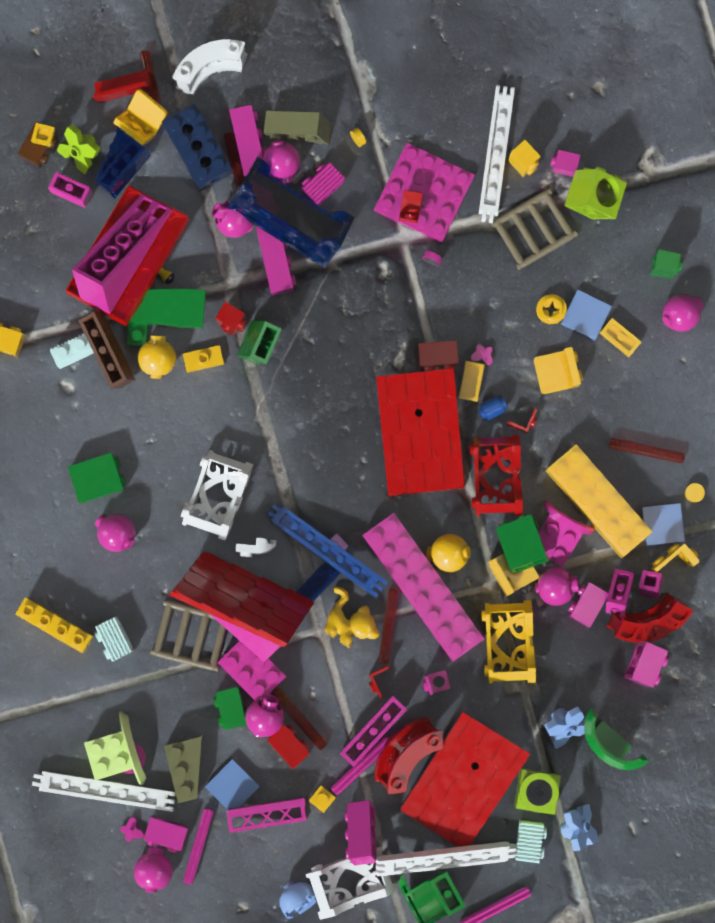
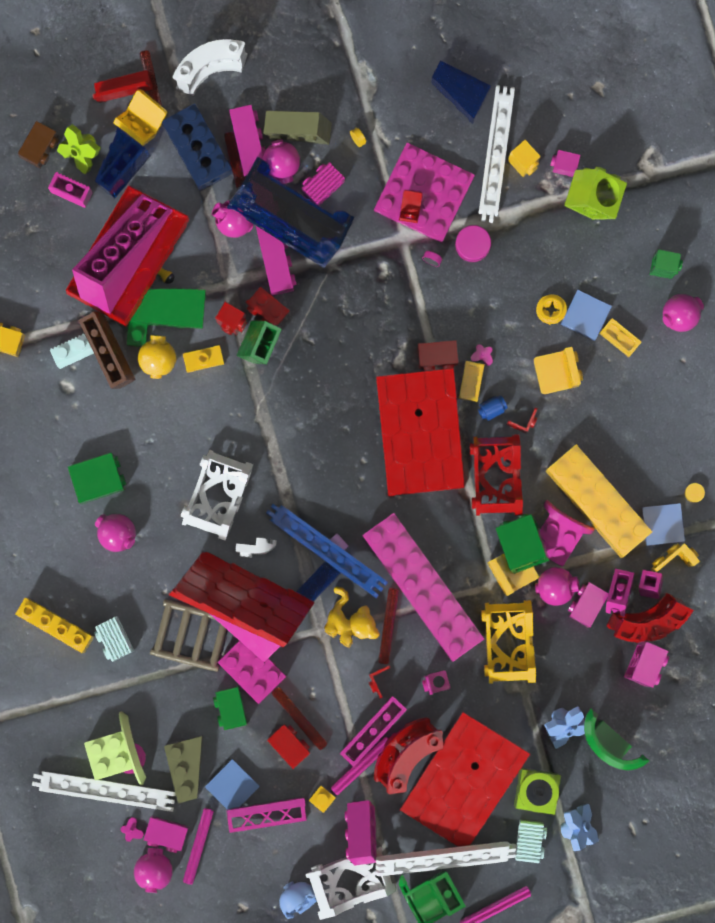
(43, 134): yellow plate -> none
(266, 307): none -> red bracket
(266, 717): dark pink brick -> none
(449, 553): yellow brick -> none
(461, 89): none -> clear blue wedge
(473, 243): none -> dark pink head
(553, 243): dark tan bar -> none
(647, 450): clear red axle -> none

